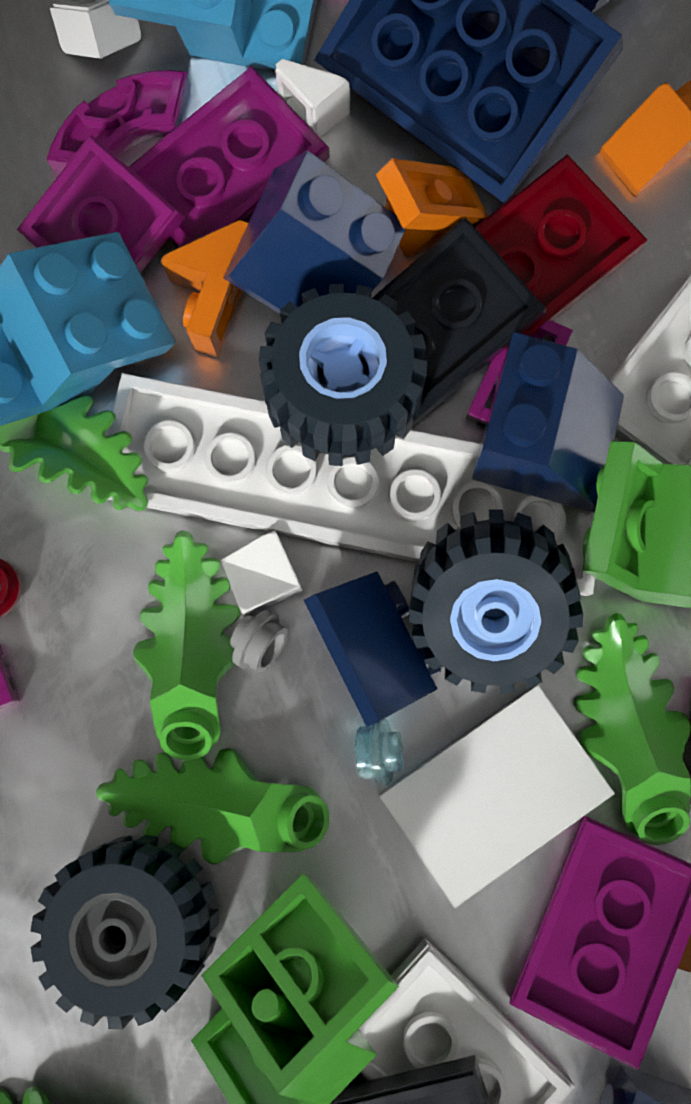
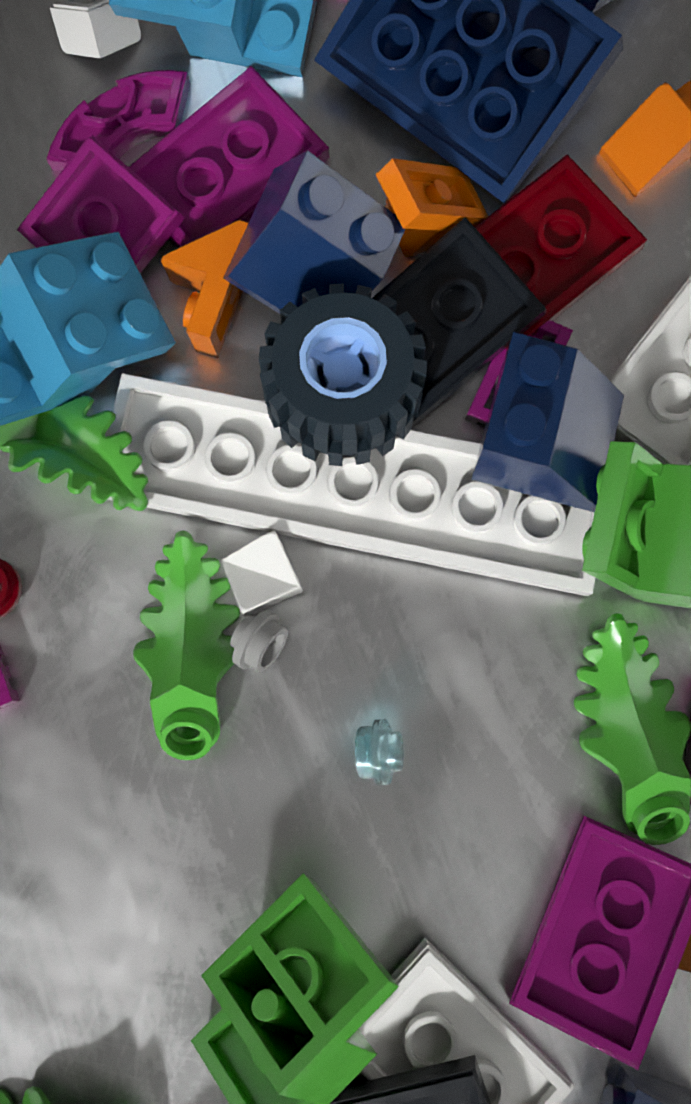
(133, 899): black wheel -> none
(216, 805): bright green plant -> none
(313, 94): white slope -> none
(372, 645): dark blue slope -> none
(495, 602): black wheel -> none
(496, 795): white tile -> none

